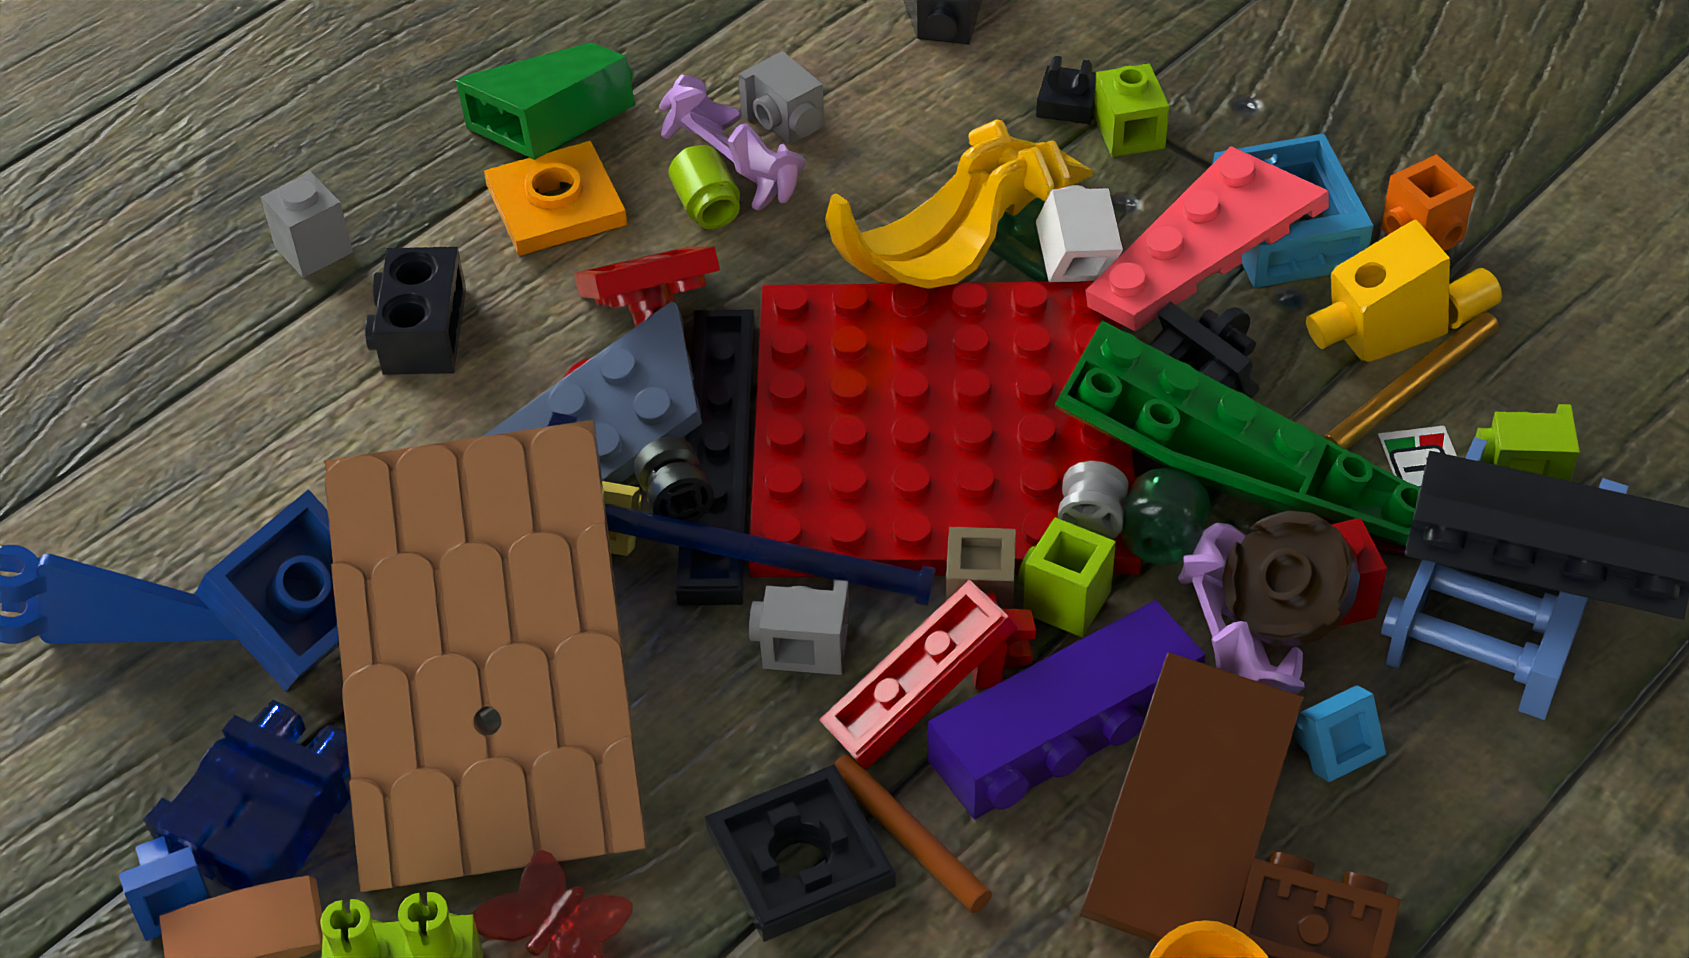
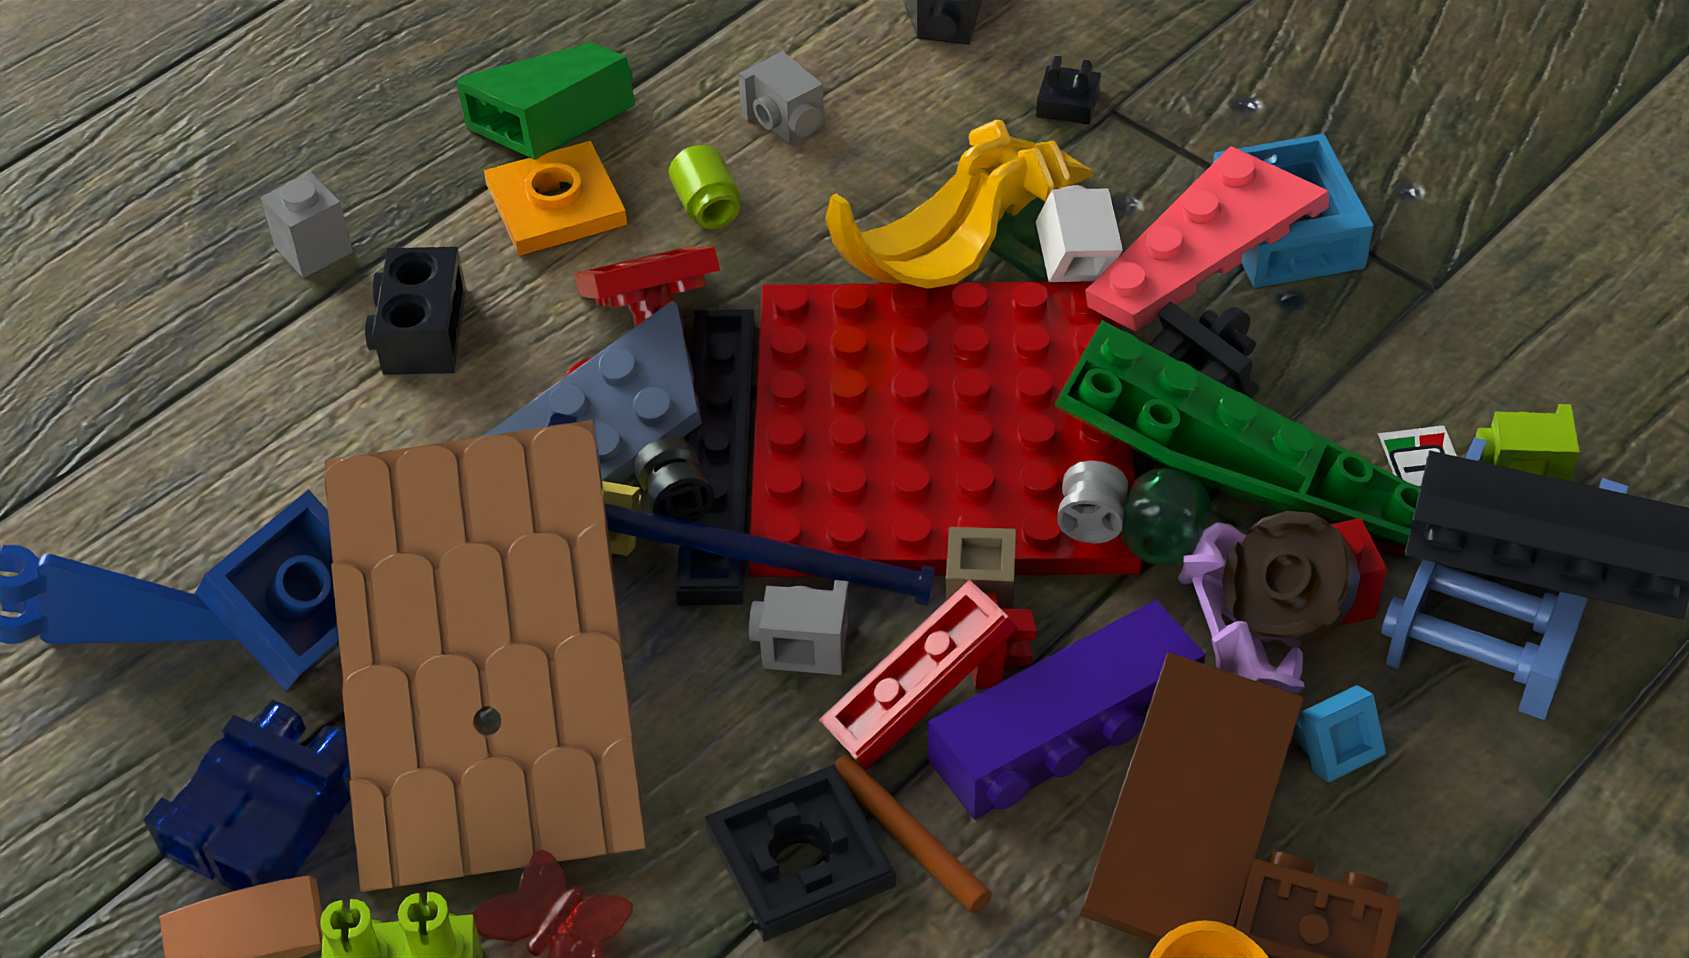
(161, 884): blue tile -> none
(698, 114): lavender piece -> none
(1067, 576): lime brick -> none
(1130, 110): lime brick -> none
(1387, 296): yellow torso -> none
(1413, 381): pearl gold bar -> none
(1432, 196): orange brick -> none
(1472, 295): yellow hinge -> none

